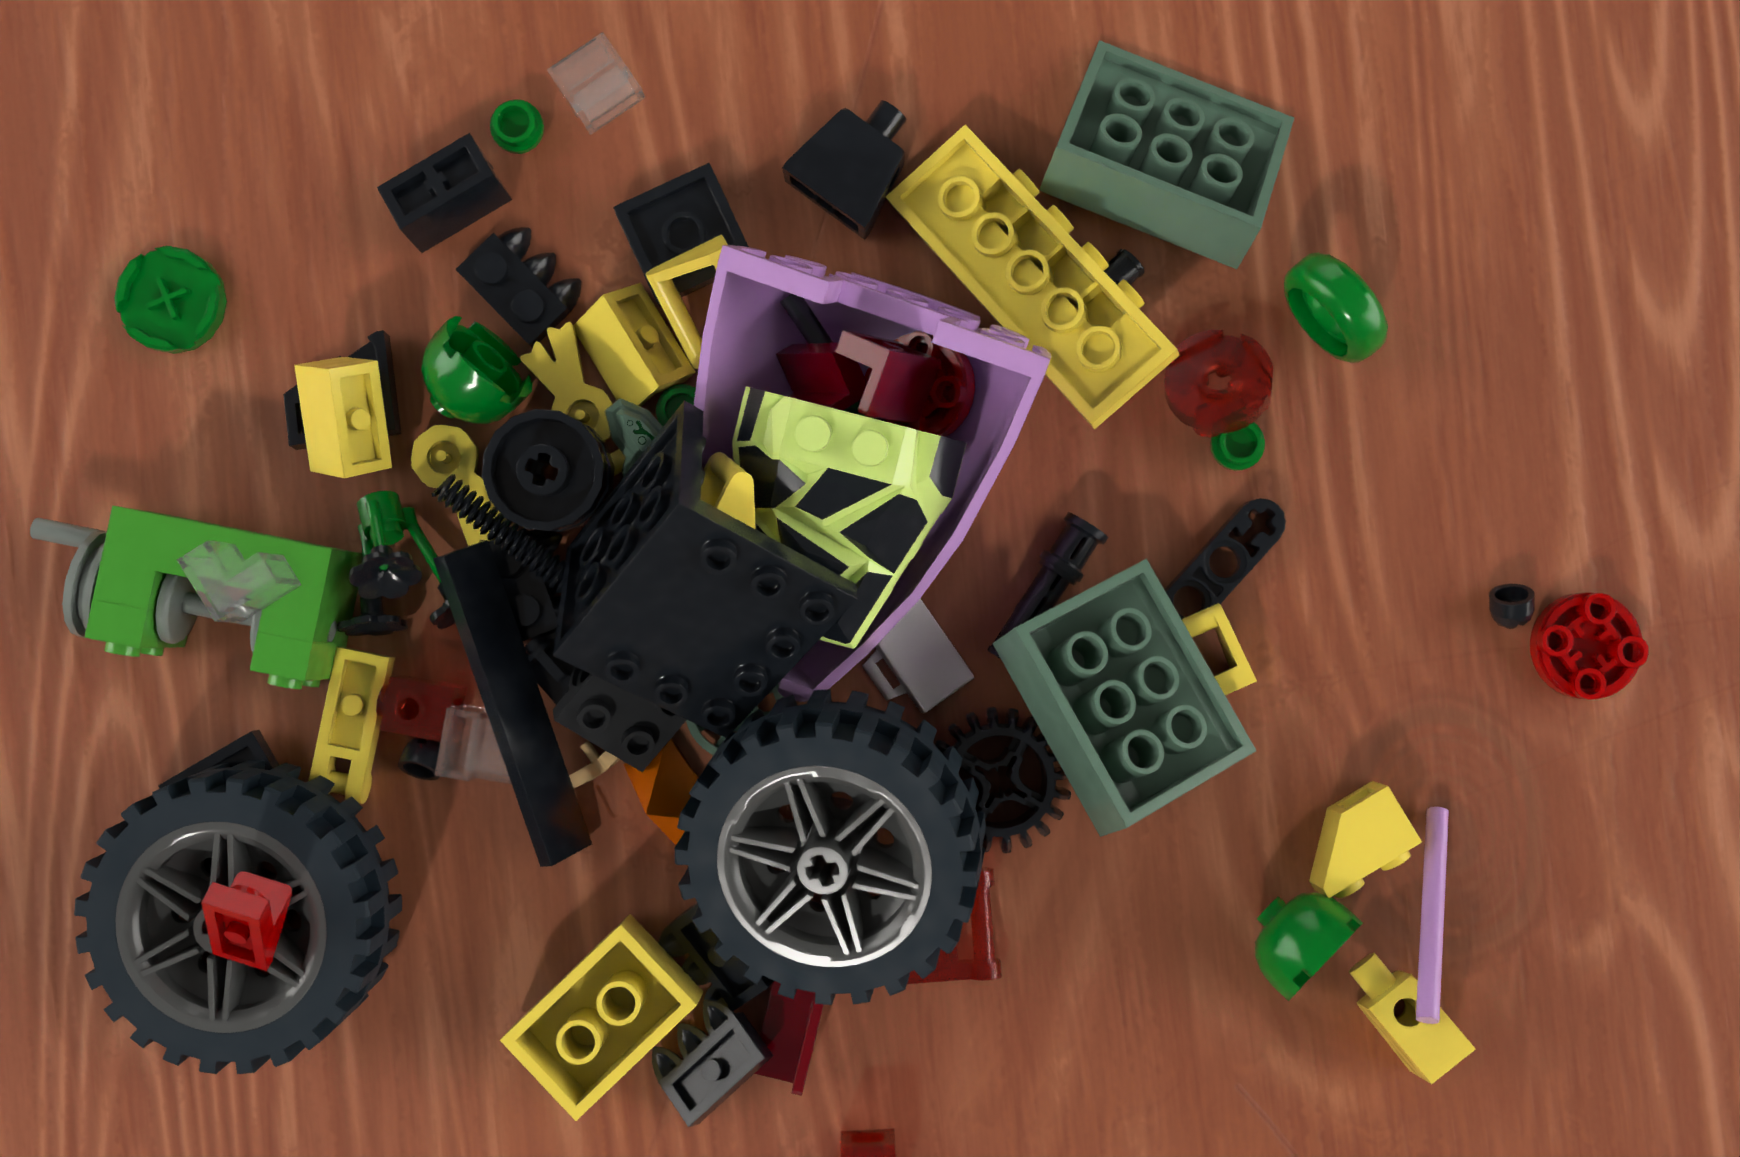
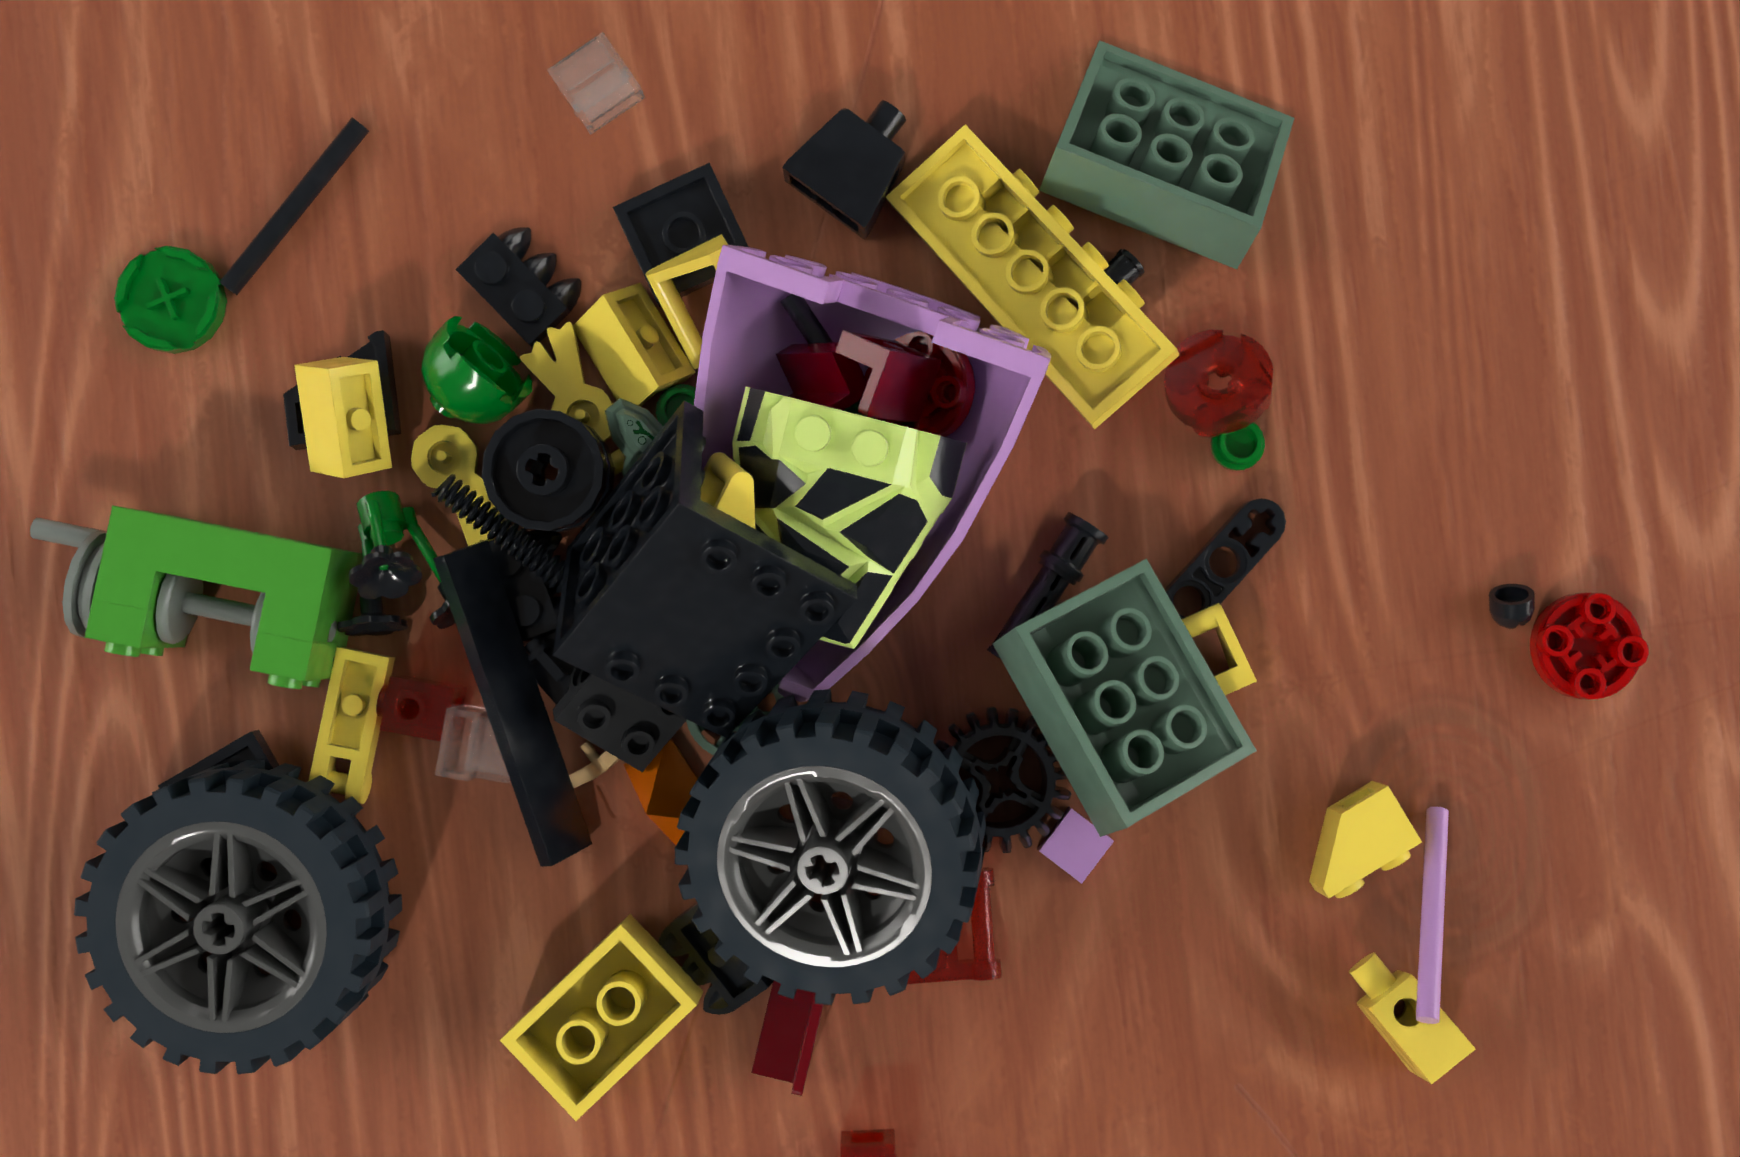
(235, 586): clear piece -> none
(246, 918): red slope -> none
(294, 206): none -> black bar
(420, 758): black hinge -> none
(444, 193): black hinge -> none
(517, 126): green plate -> none
(711, 1064): black plate -> none
(920, 660): white piece -> none
(1075, 845): none -> lavender tile
(1300, 938): green cylinder -> none
(1335, 307): green wheel -> none

